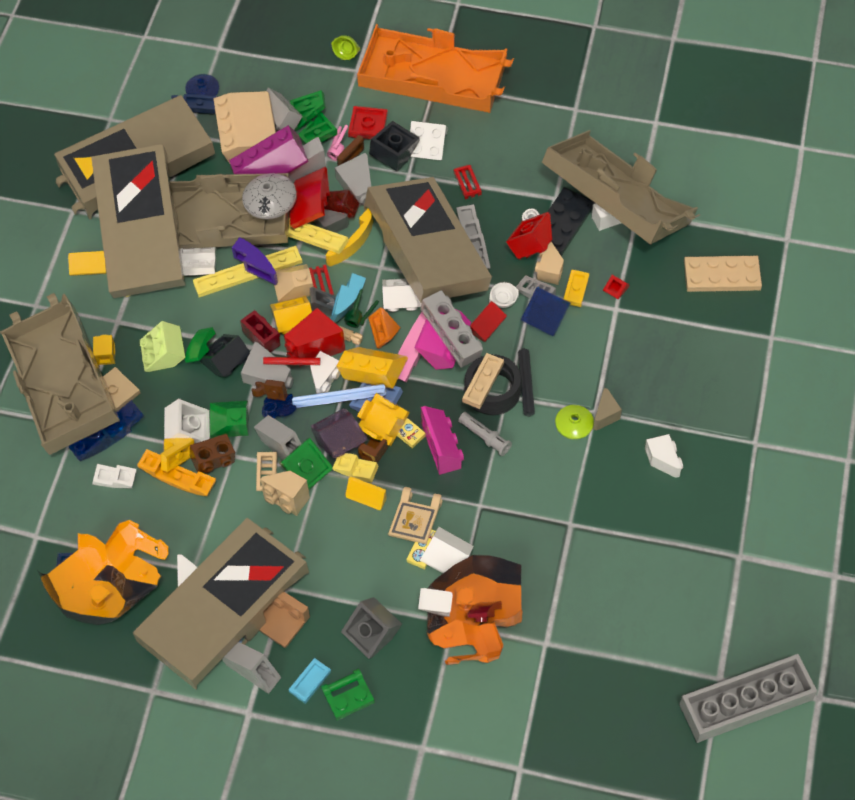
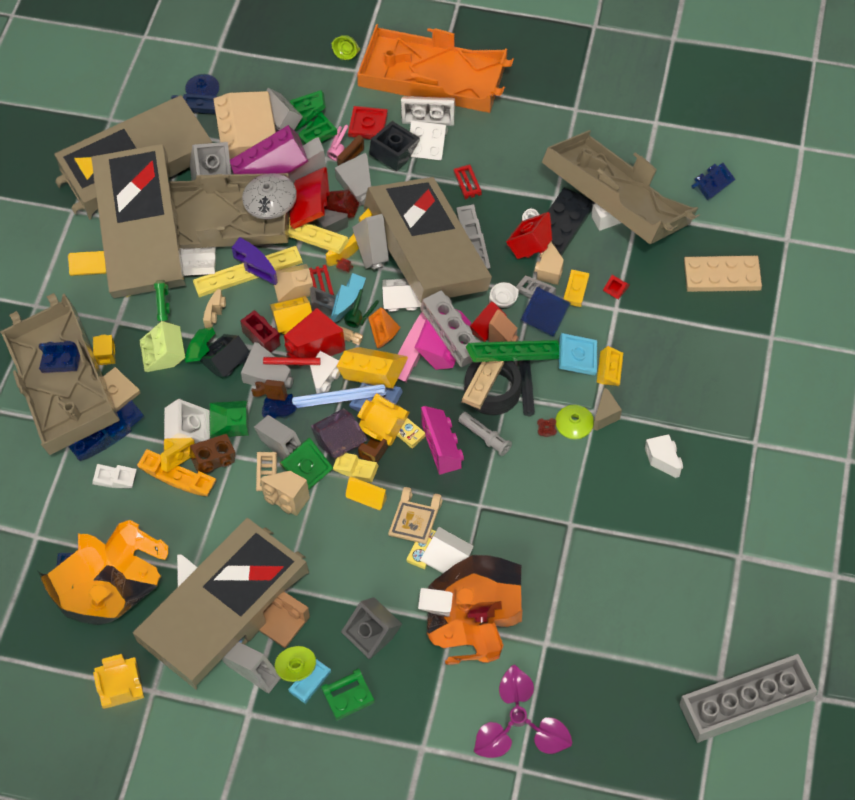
(59, 357): none -> clear blue bracket
(118, 681): none -> yellow panel
(163, 307): none -> green plate
(210, 159): none -> light grey slope
(214, 308): none -> tan slope
(295, 657): none -> lime dish
(344, 265): none -> clear red plate
(372, 241): none -> light grey slope
(428, 110): none -> white slope
(493, 741): none -> magenta plant
(502, 329): none -> nougat slope
(513, 350): none -> green tile
(547, 432): none -> clear red plate
(578, 354): none -> medium azure plate
(610, 366): none -> yellow slope
(714, 181): none -> clear blue bracket

